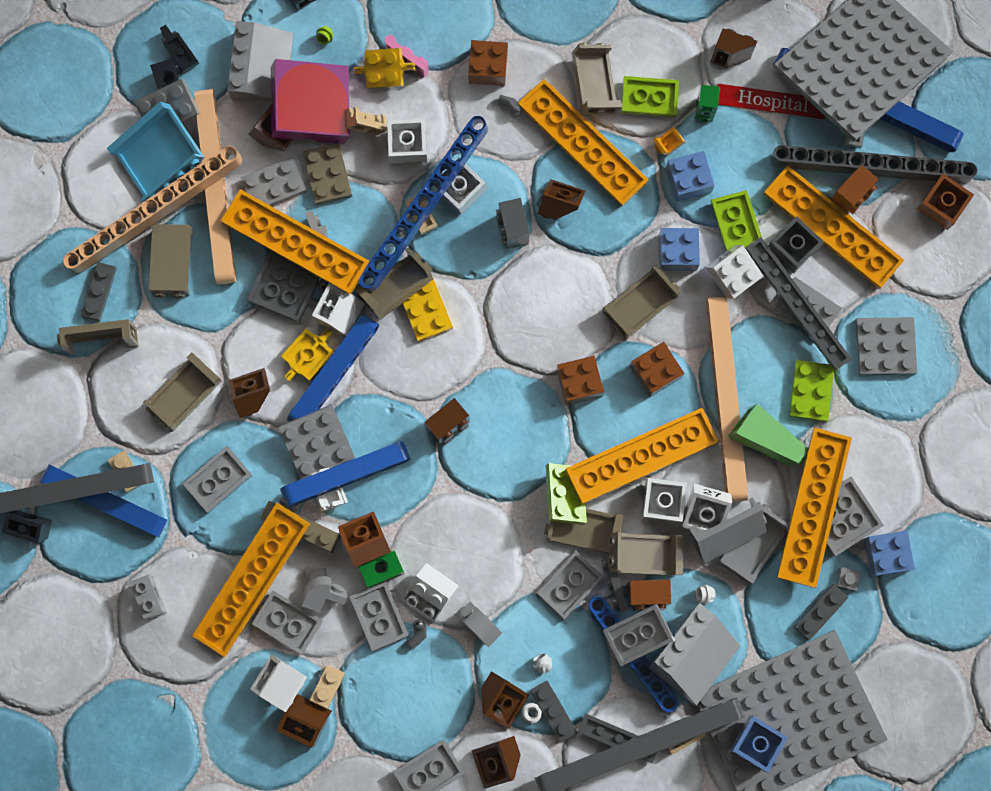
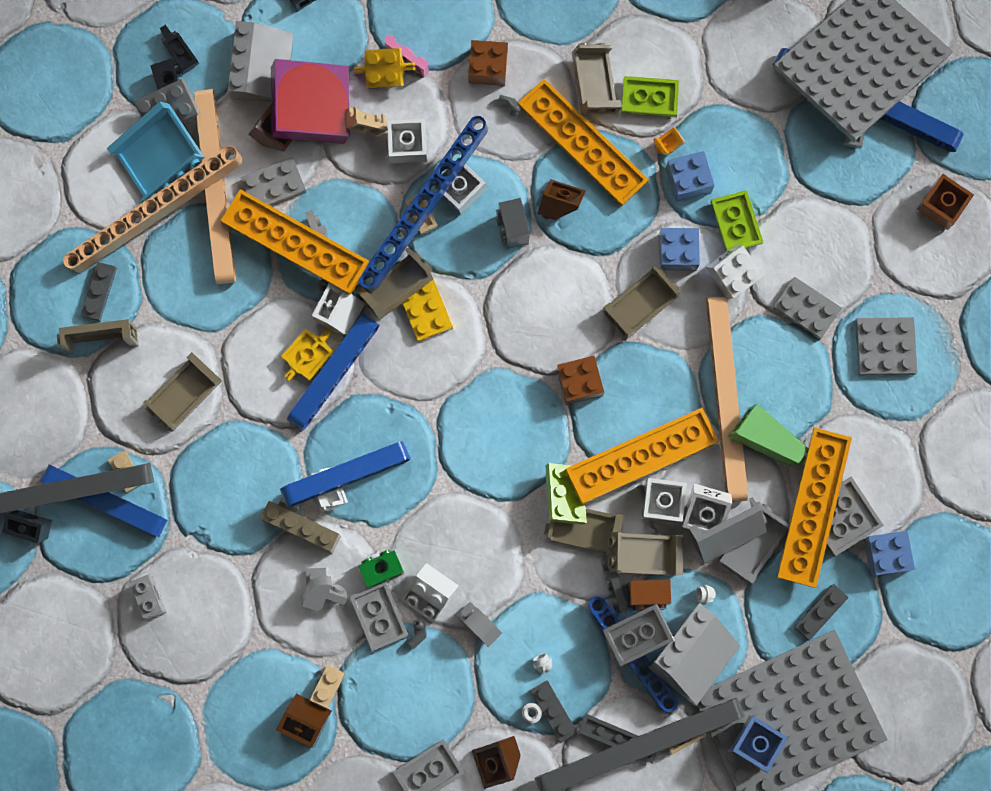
(170, 260): dark tan panel -> none
(217, 479): light grey plate -> none
(249, 392): reddish brown slope -> none
(251, 579): light orange plate -> none
(278, 683): white slope -> none
(283, 287): dark grey plate -> none
(287, 622): light grey plate -> none
(316, 441): light grey plate -> none
(324, 35): lime plate -> none
(327, 173): dark tan plate -> none
(364, 539): dark orange brick -> none
(447, 422): reddish brown brick -> none
(501, 699): reddish brown slope -> none
(569, 585): light grey tile -> none
(657, 369): dark orange brick -> none
(707, 103): green brick -> none
(732, 48): reddish brown slope -> none
(767, 101): red sticker -> none
(795, 244): dark grey brick -> none
(798, 304): dark grey plate -> none
(811, 391): lime plate -> none
(834, 227): light orange plate -> none
(848, 579): light grey plate -> none
(855, 190): dark orange brick -> none
(881, 160): dark grey beam -> none

